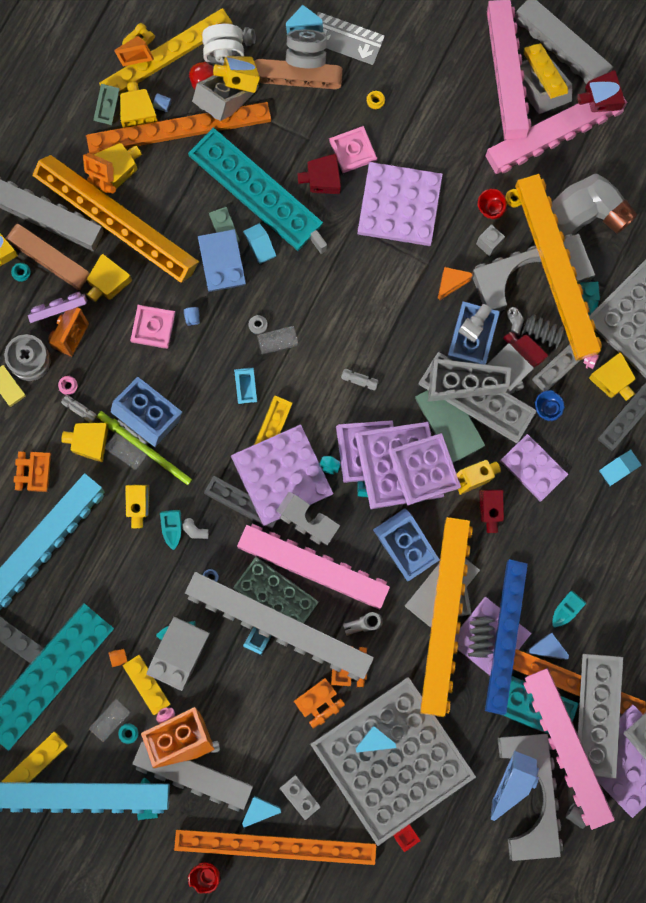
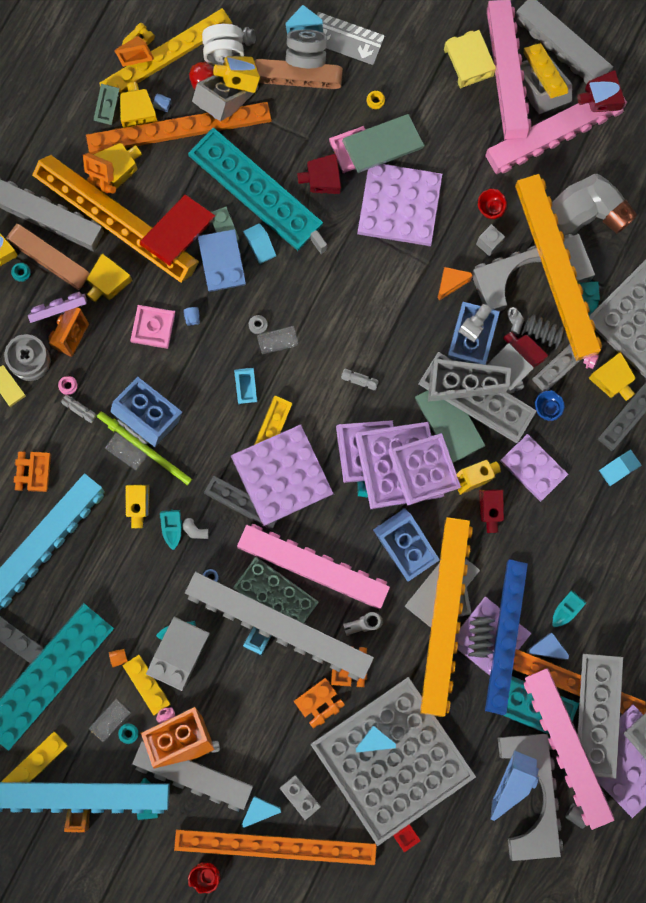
(77, 821): none -> orange slope
(88, 440): yellow torso -> none
(177, 230): none -> red tile
(294, 509): light grey arch -> none
(330, 464): teal plate -> none
(383, 143): none -> sand green tile
(470, 58): none -> light yellow panel
(513, 192): yellow plate -> none

